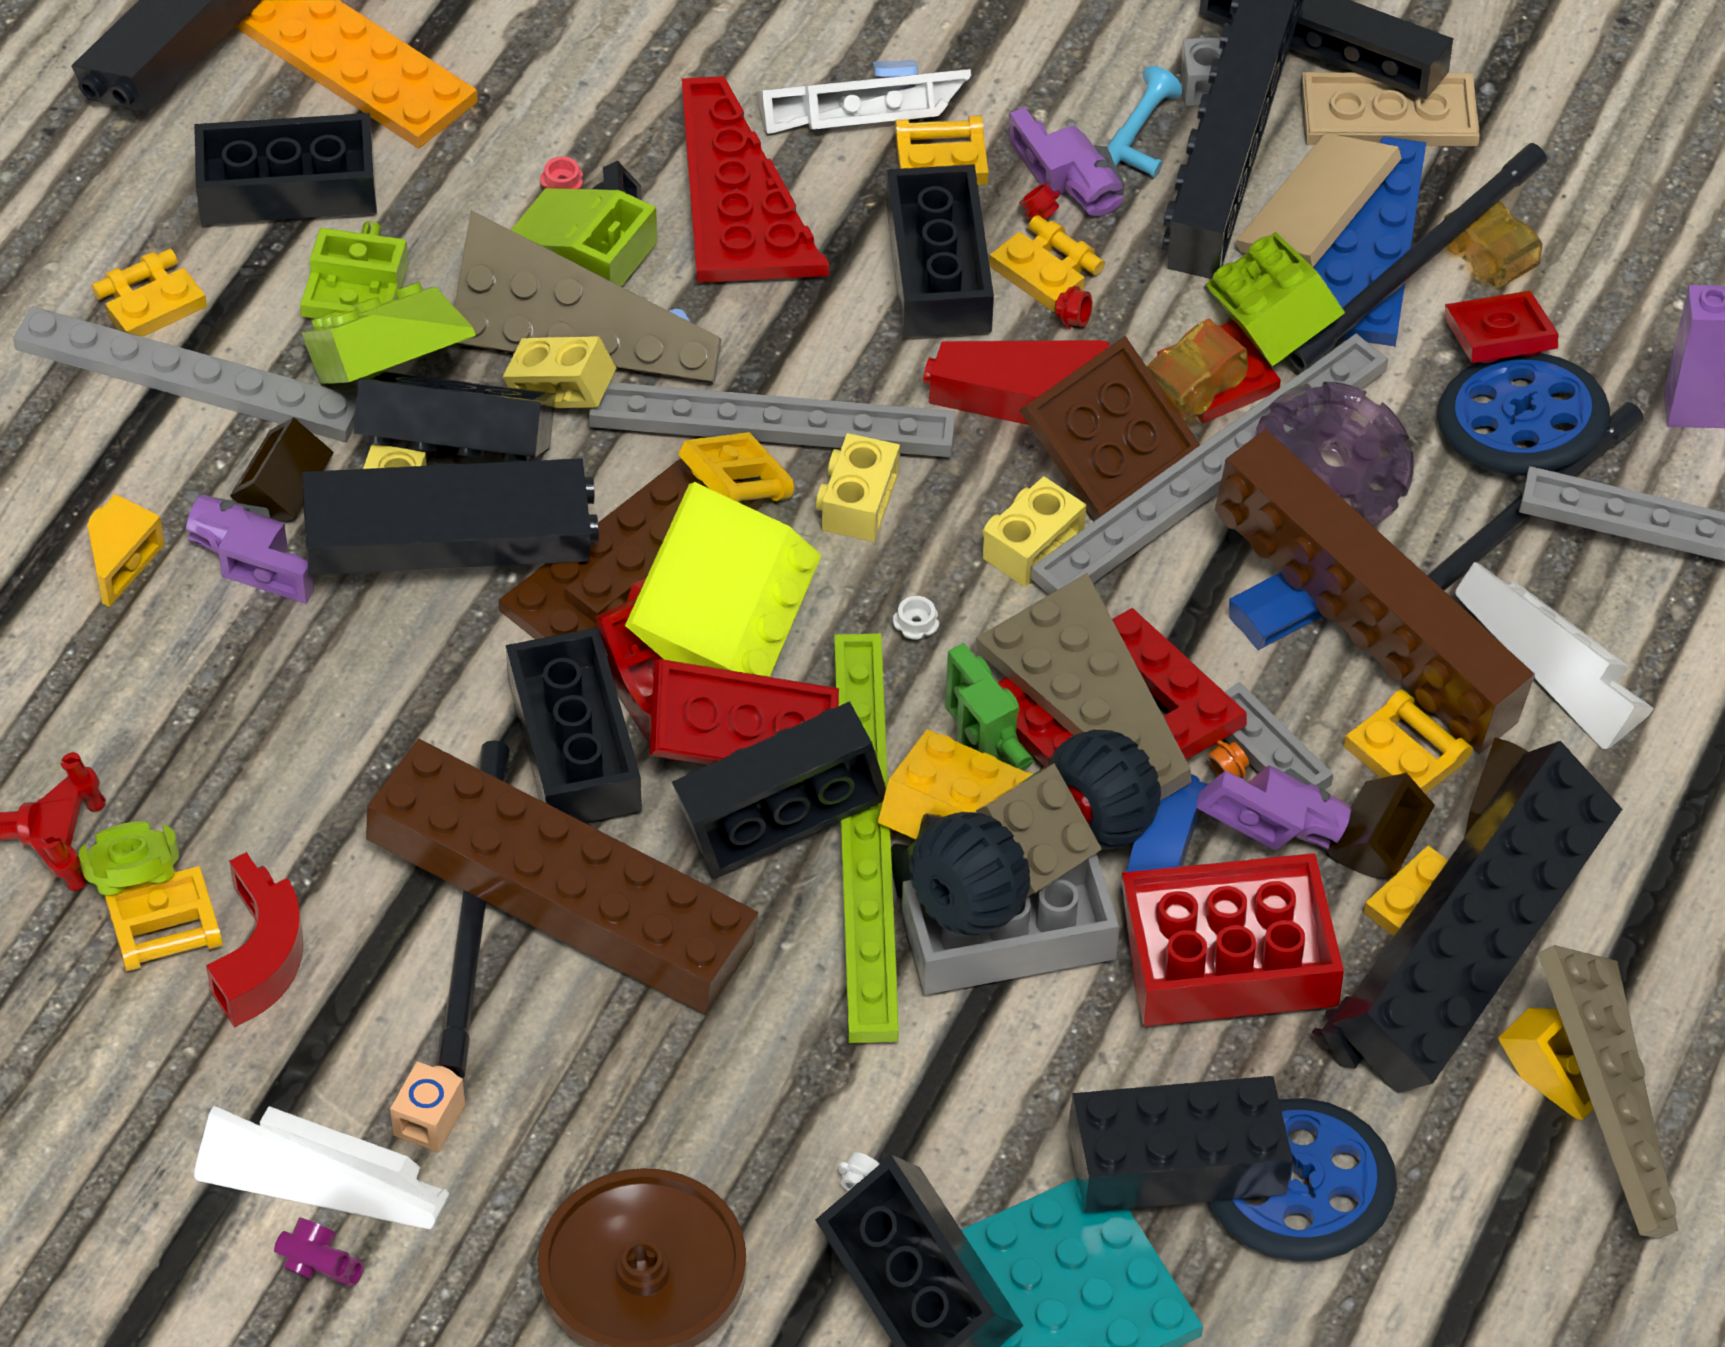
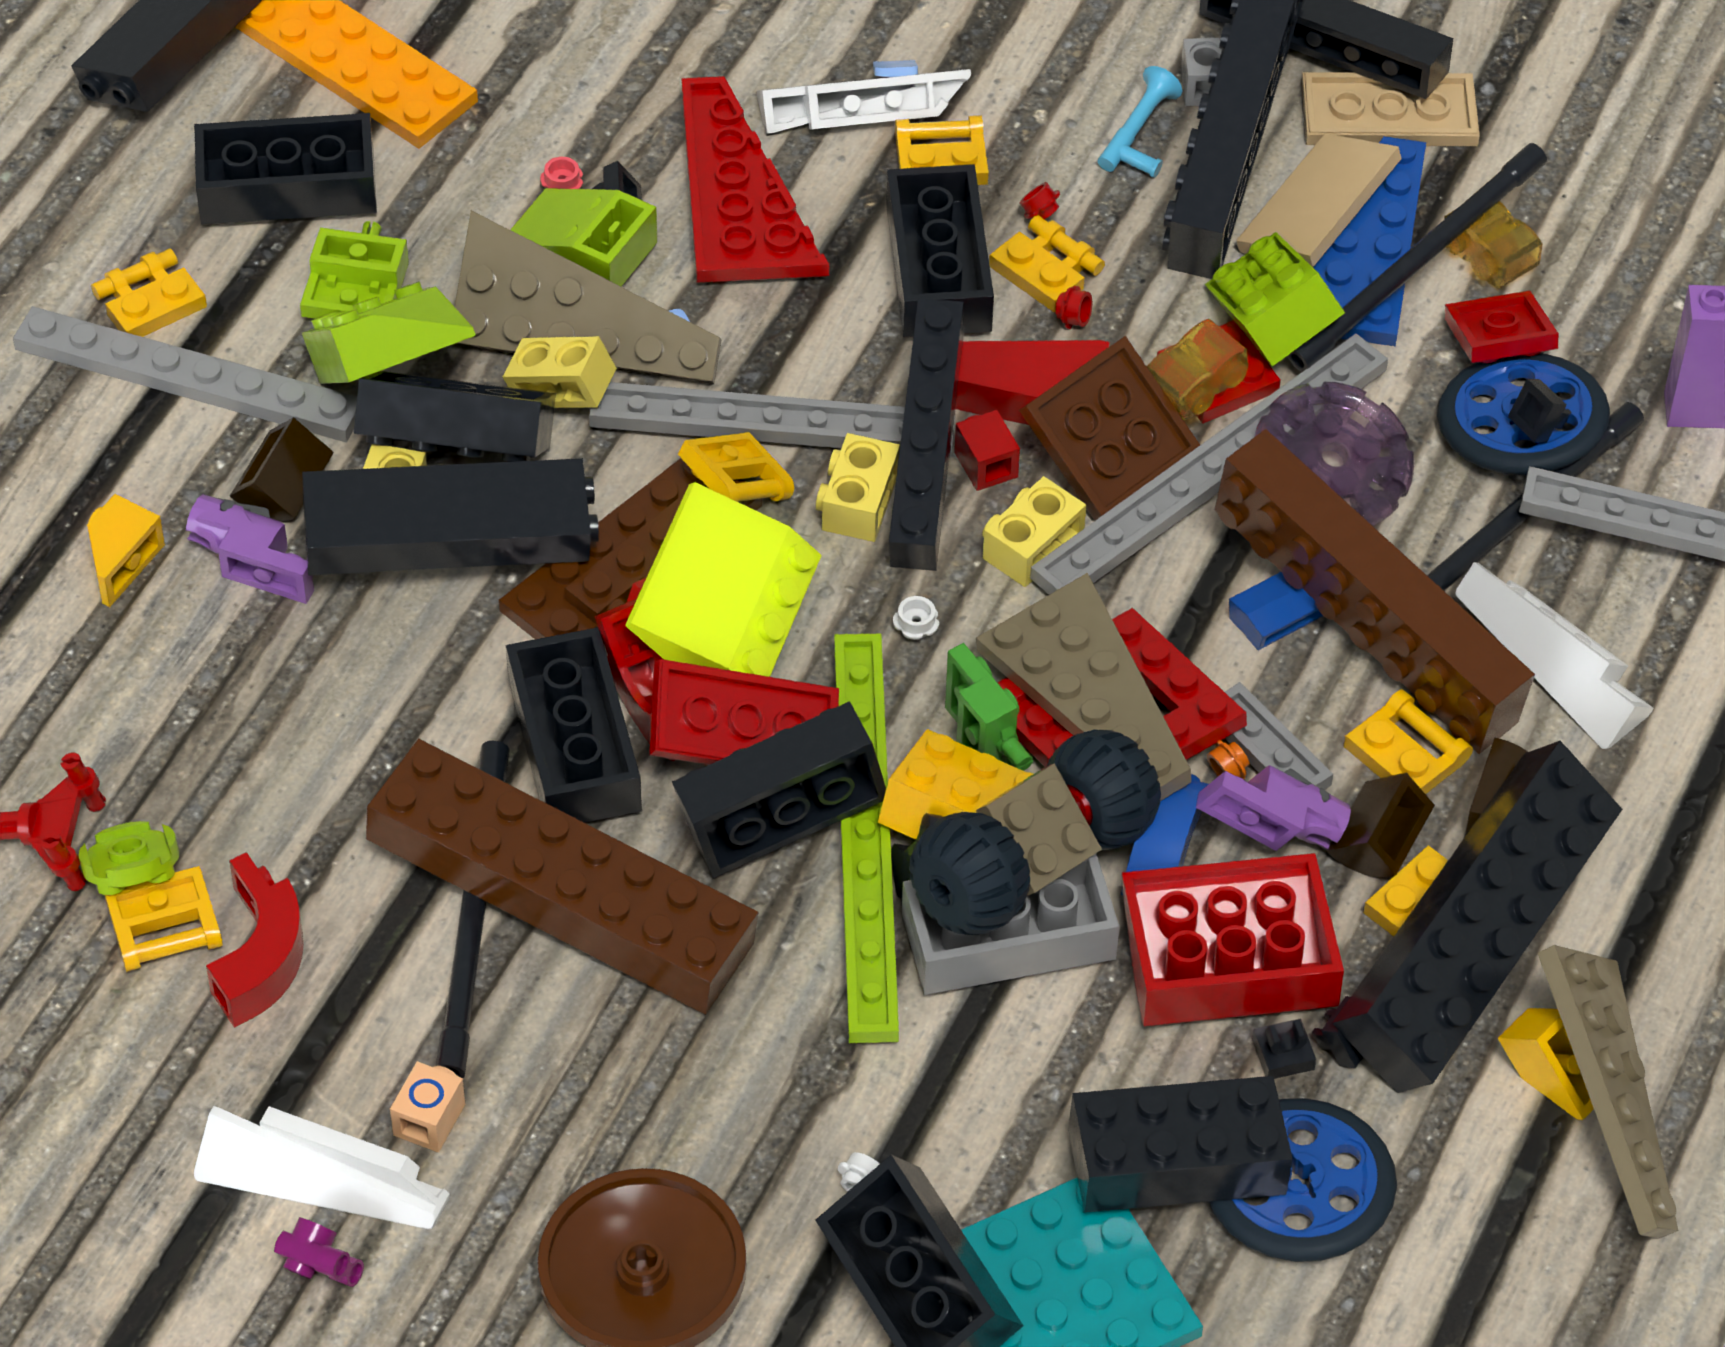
(926, 435): none -> black brick
(986, 450): none -> red brick
(1068, 163): medium lavender plate -> none
(1284, 1049): none -> black tile
(1538, 411): none -> black tile

